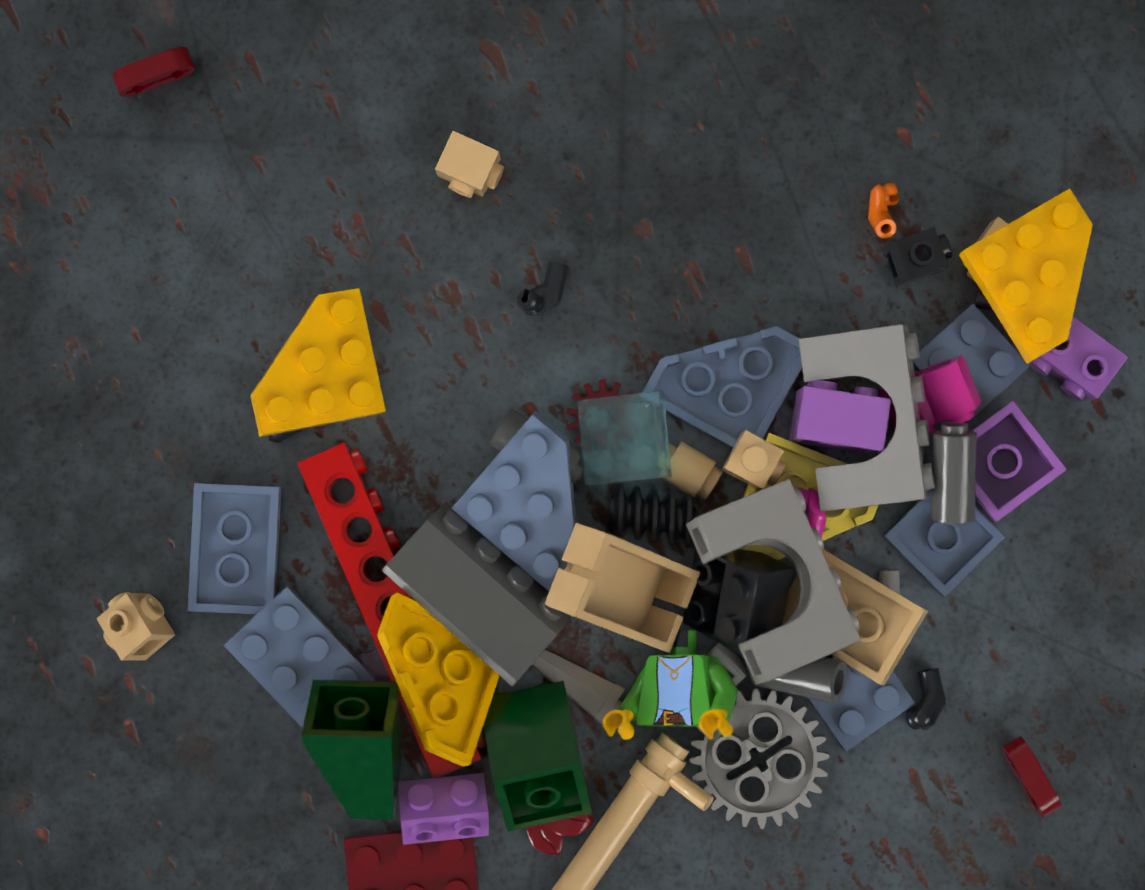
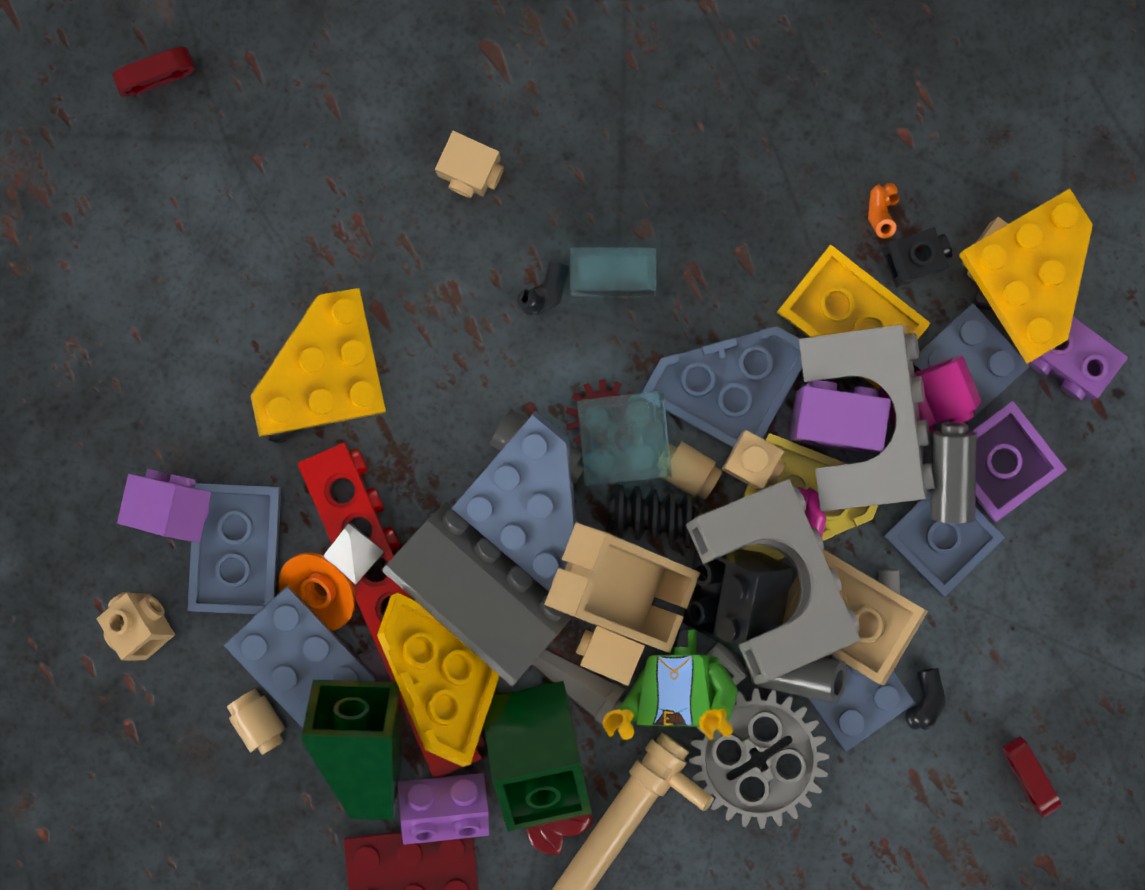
(164, 505): none -> medium lavender brick
(256, 722): none -> tan brick
(320, 587): none -> orange dish
(353, 553): none -> slope
(610, 654): none -> tan brick
(612, 271): none -> clear light blue brick
(845, 298): none -> yellow plate

